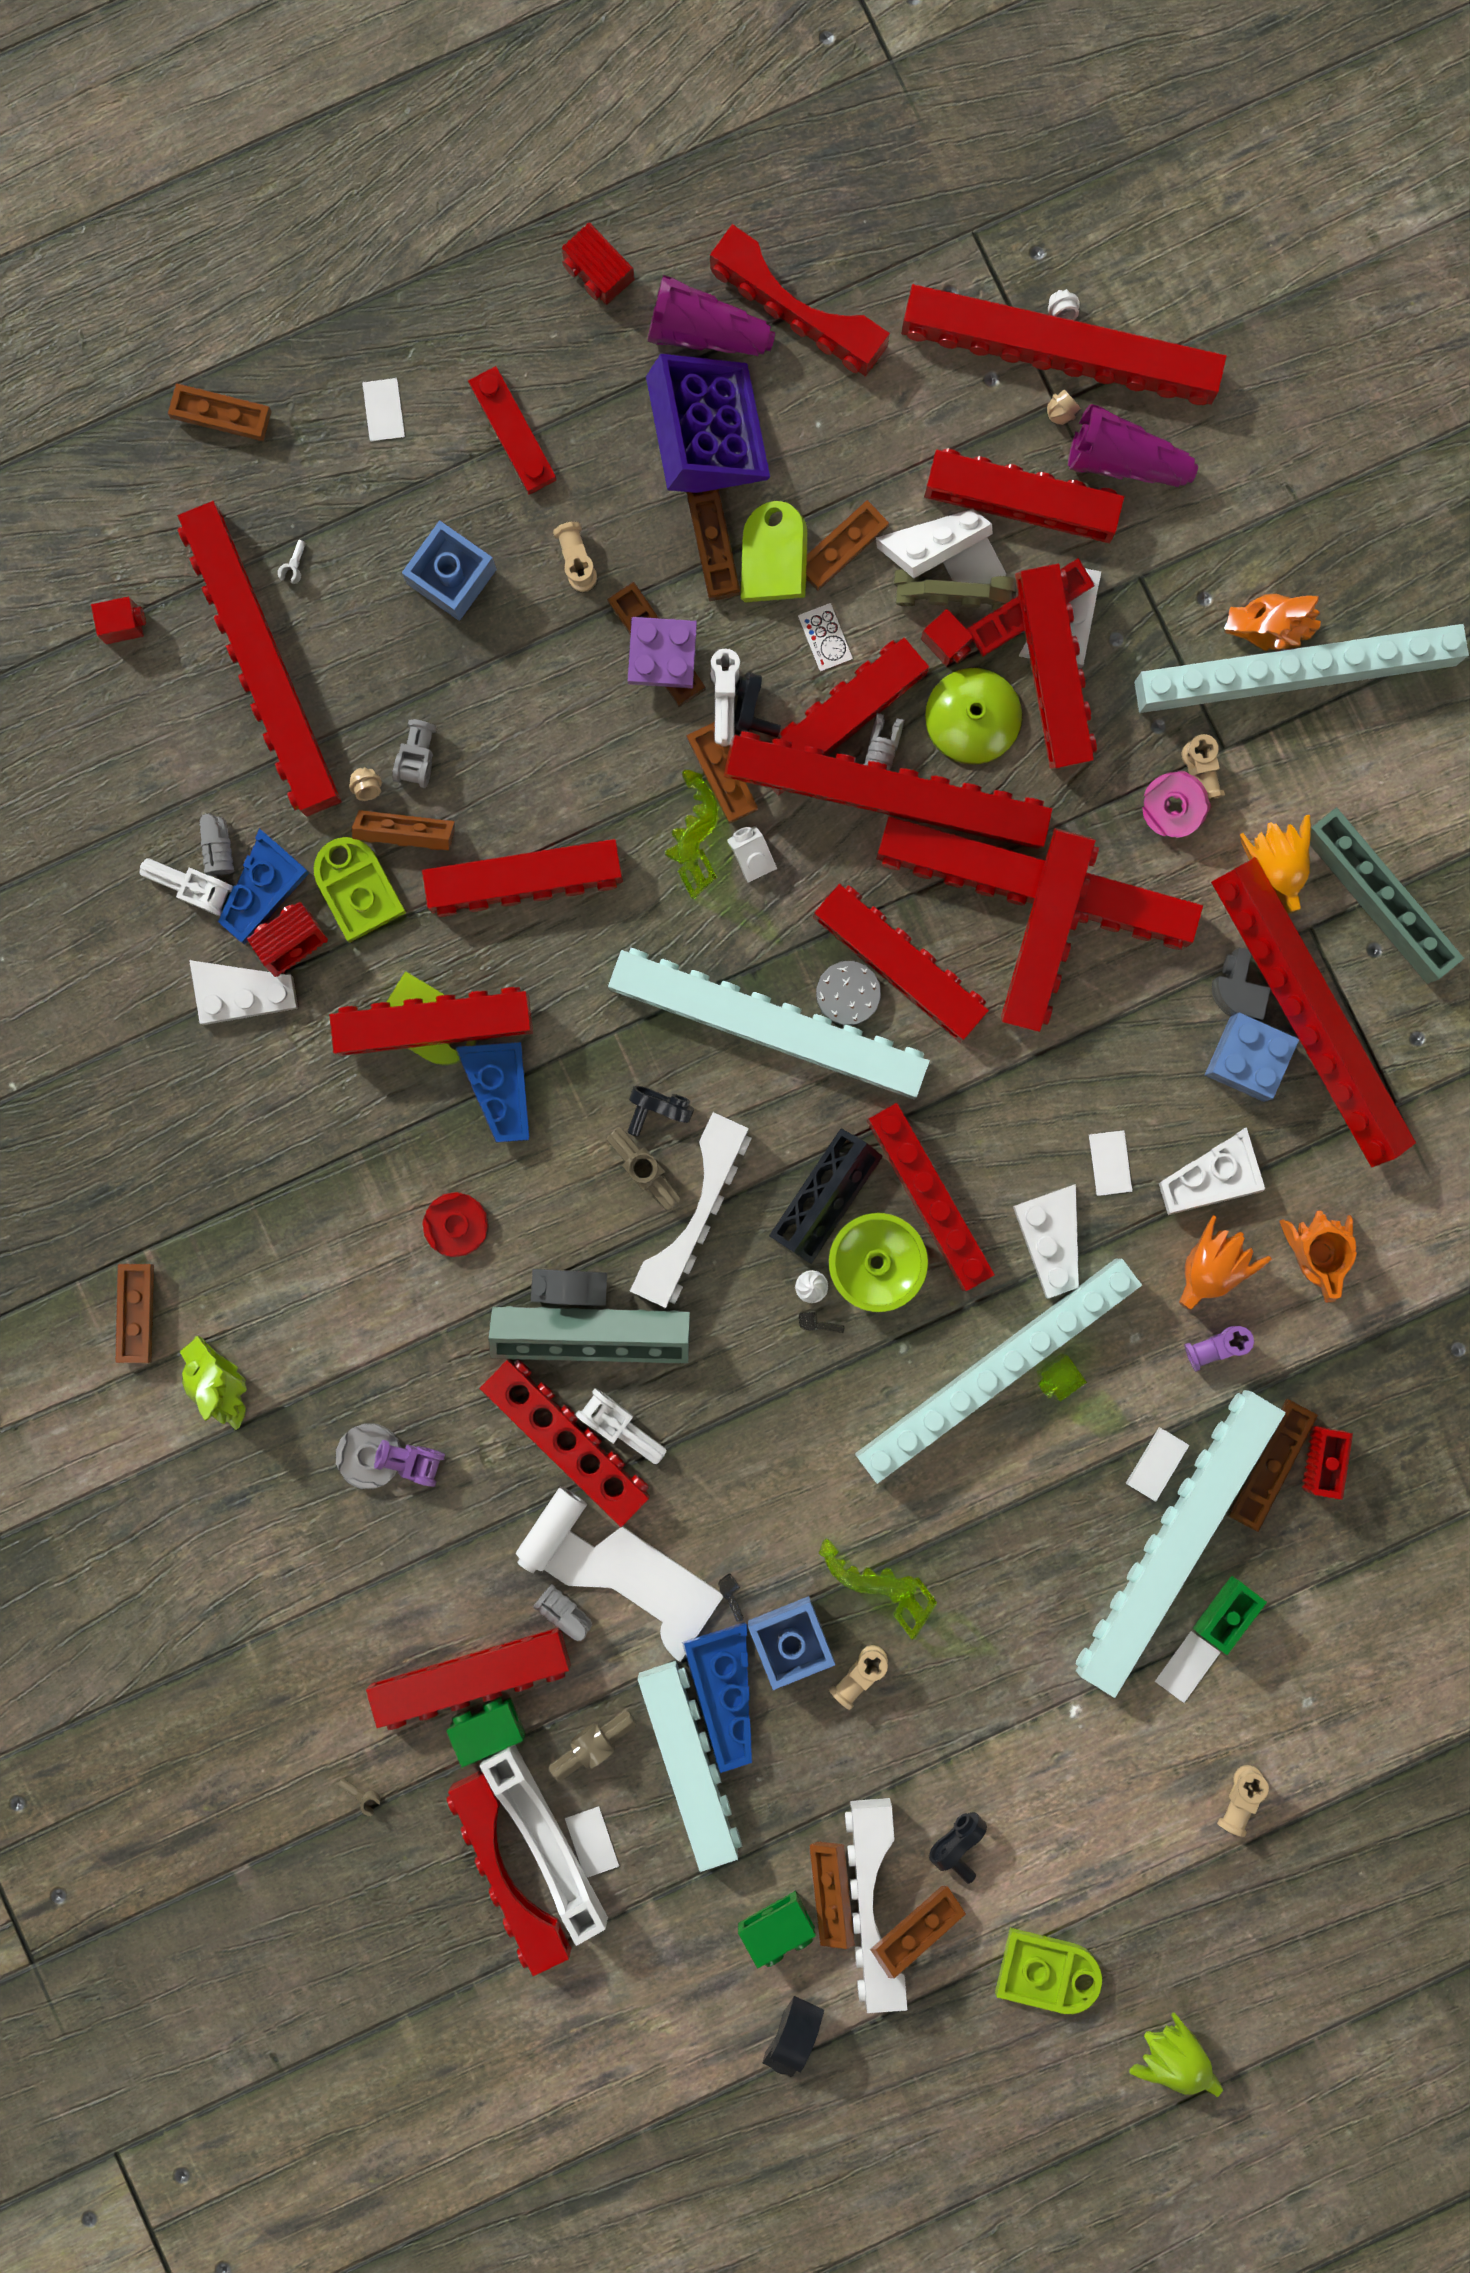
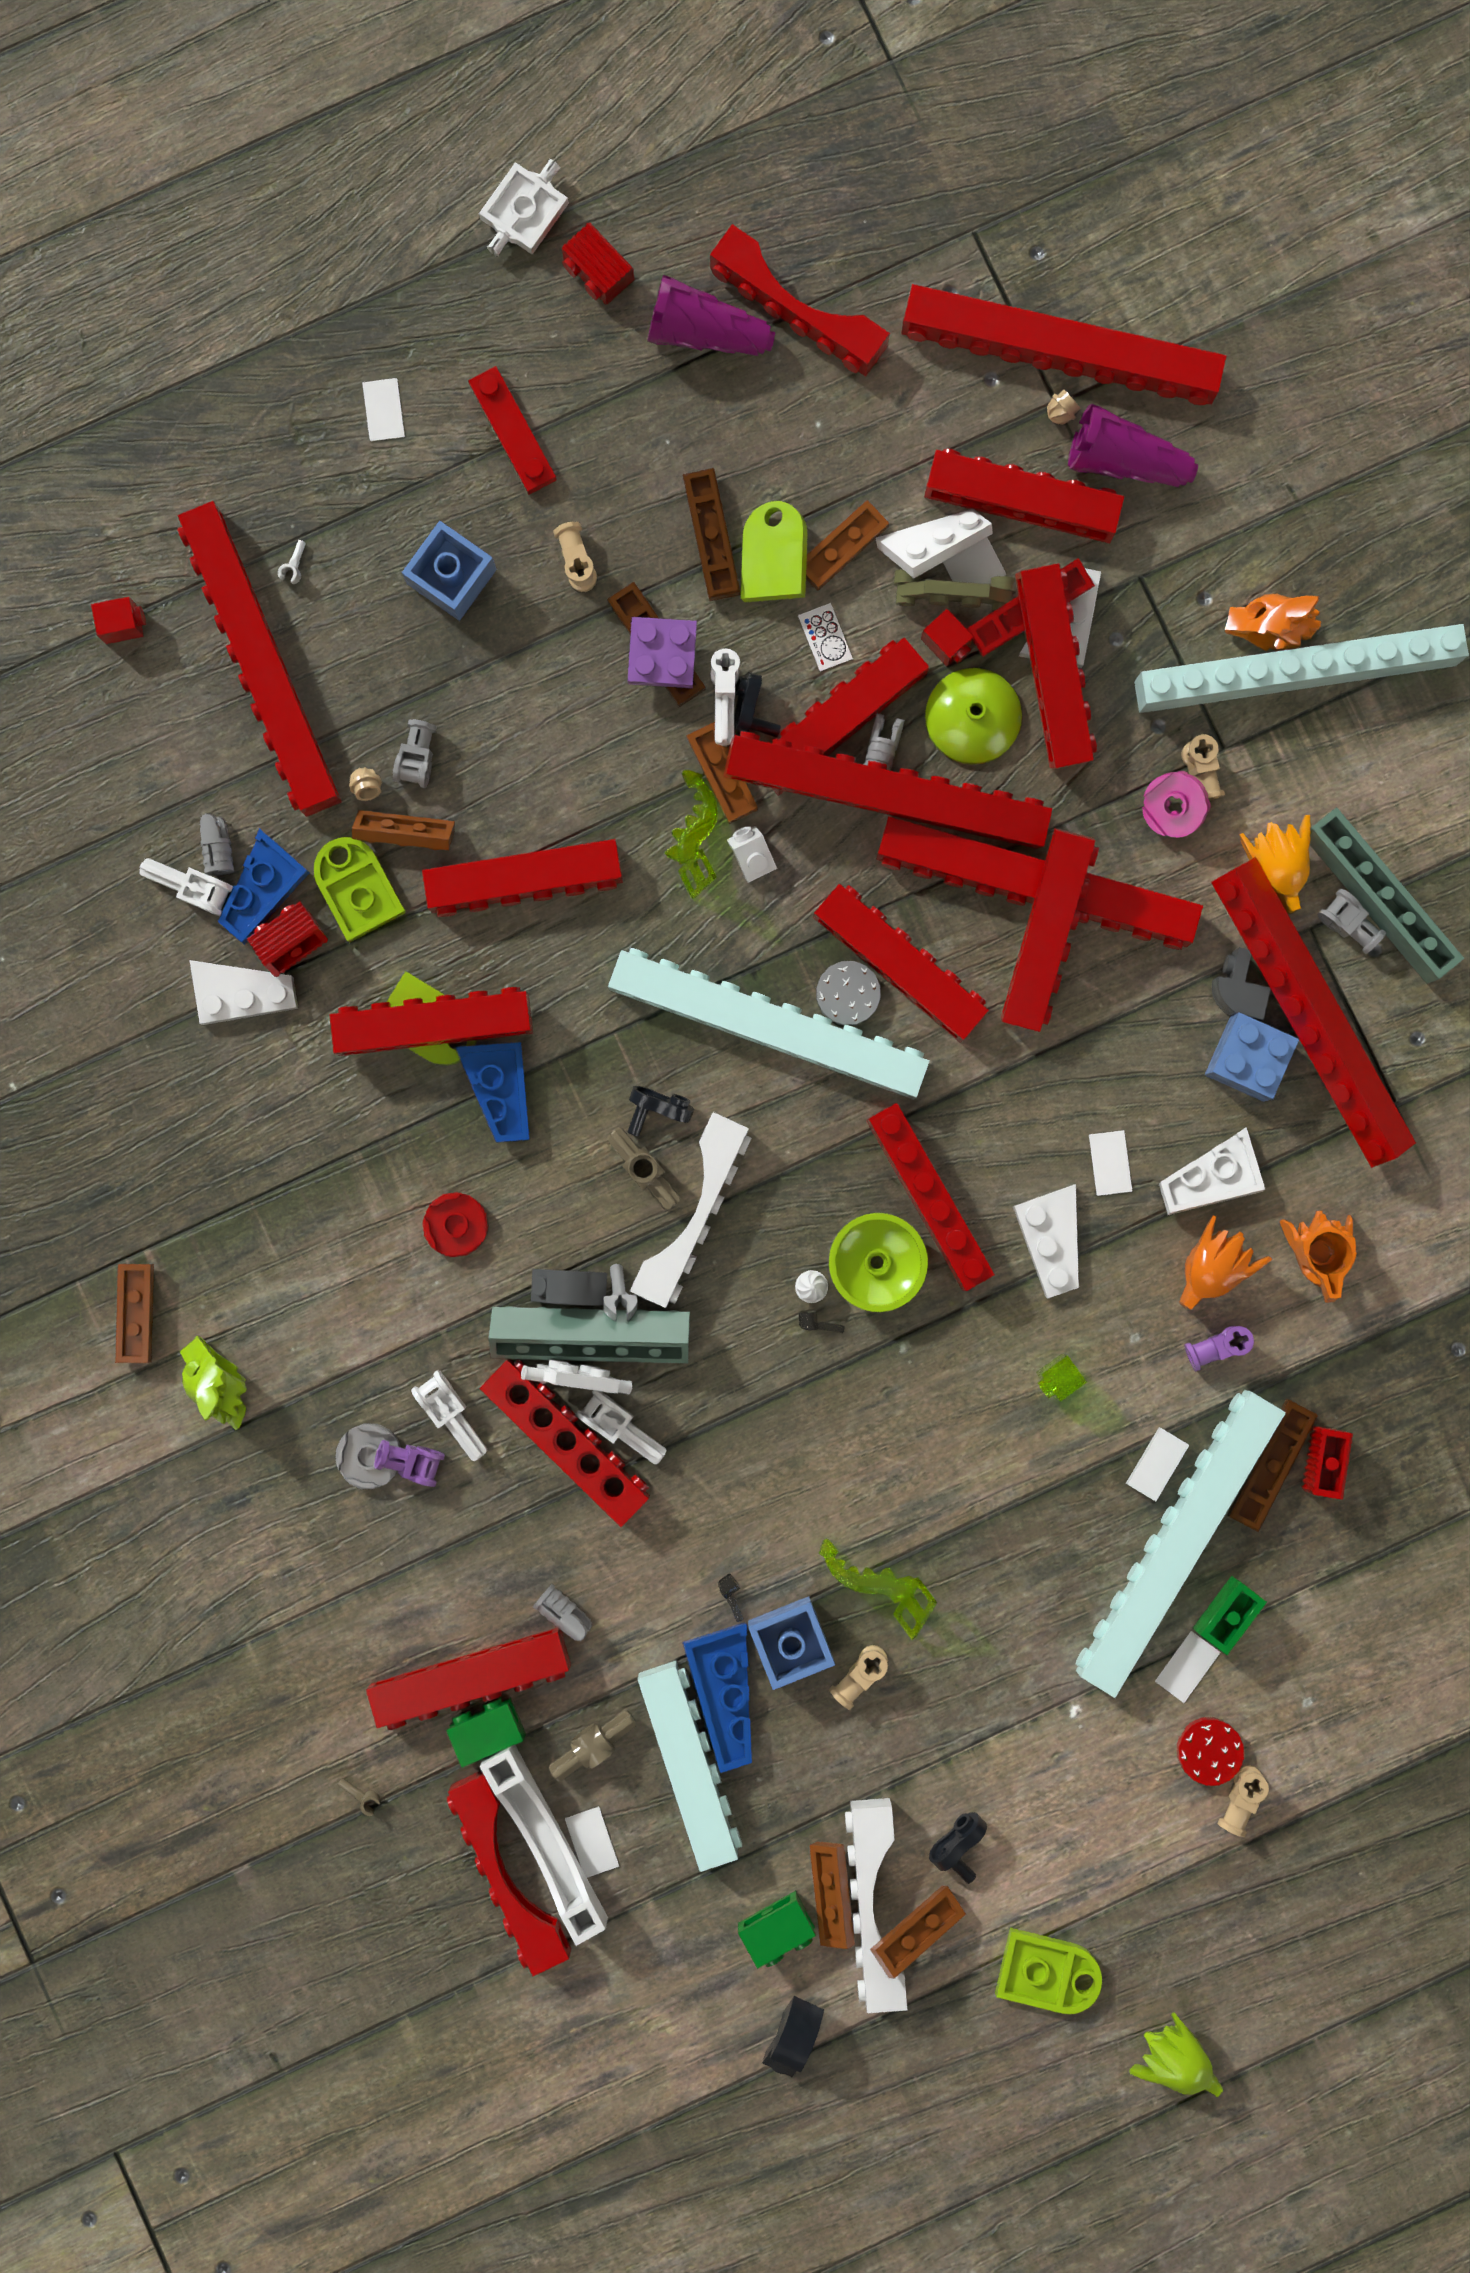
(219, 412): dark orange plate -> none
(445, 1408): none -> white connector
(523, 208): none -> white plate
(568, 1375): none -> white plate
(619, 1295): none -> light grey bar
(621, 1564): white door -> none
(706, 423): dark purple slope -> none
(831, 1198): black fence -> none
(998, 1369): light aqua brick -> none
(1064, 305): white plate -> none
(1210, 1751): none -> red tile
(1351, 920): none -> light grey connector

